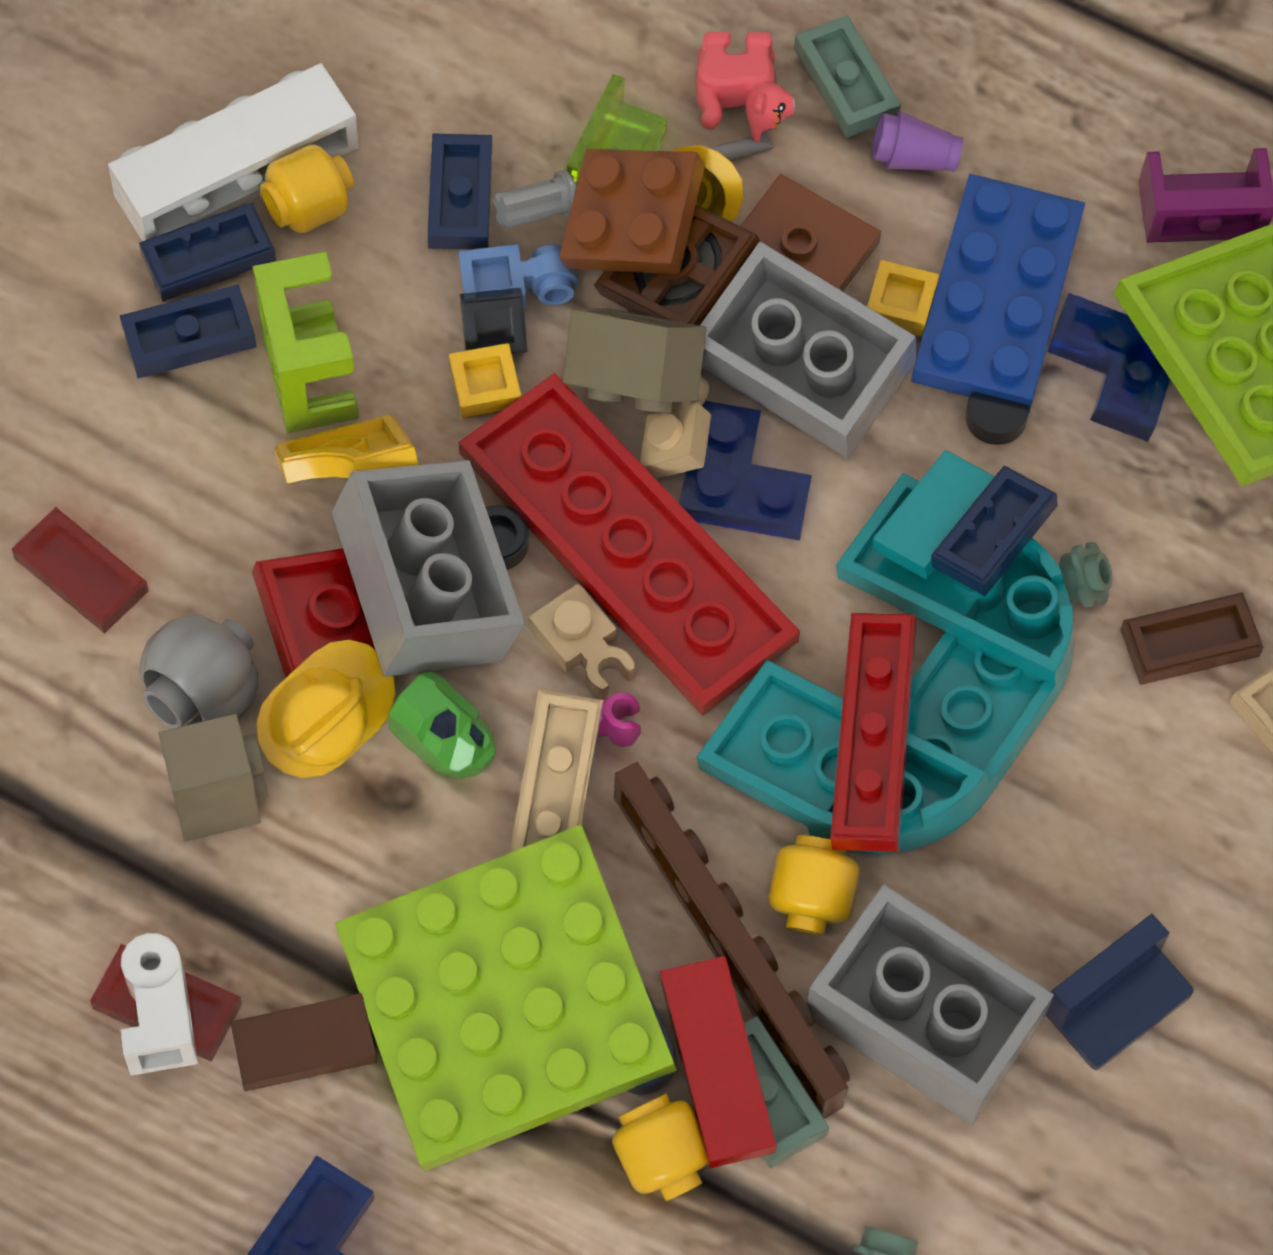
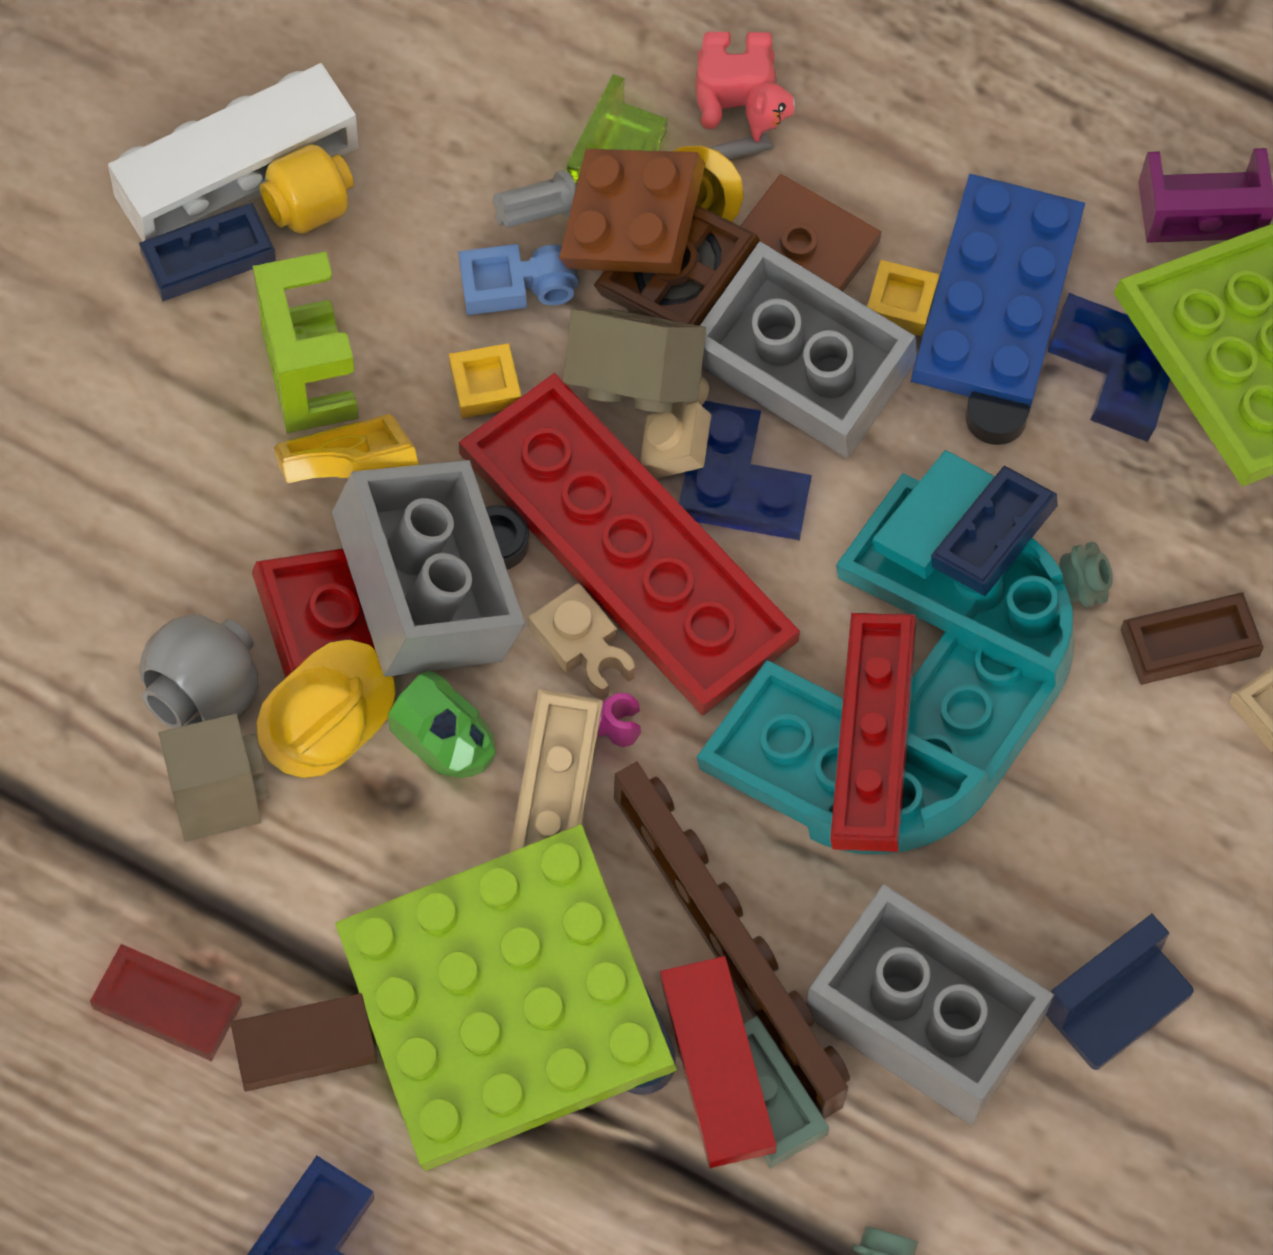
(80, 570): clear red tile -> none
(163, 1007): white leg -> none
(188, 331): dark blue plate -> none
(460, 191): dark blue plate -> none
(494, 319): black tile -> none
(661, 1147): yellow head -> none
(813, 884): yellow head -> none
(846, 75): sand green plate -> none
(914, 144): medium lavender cone -> none

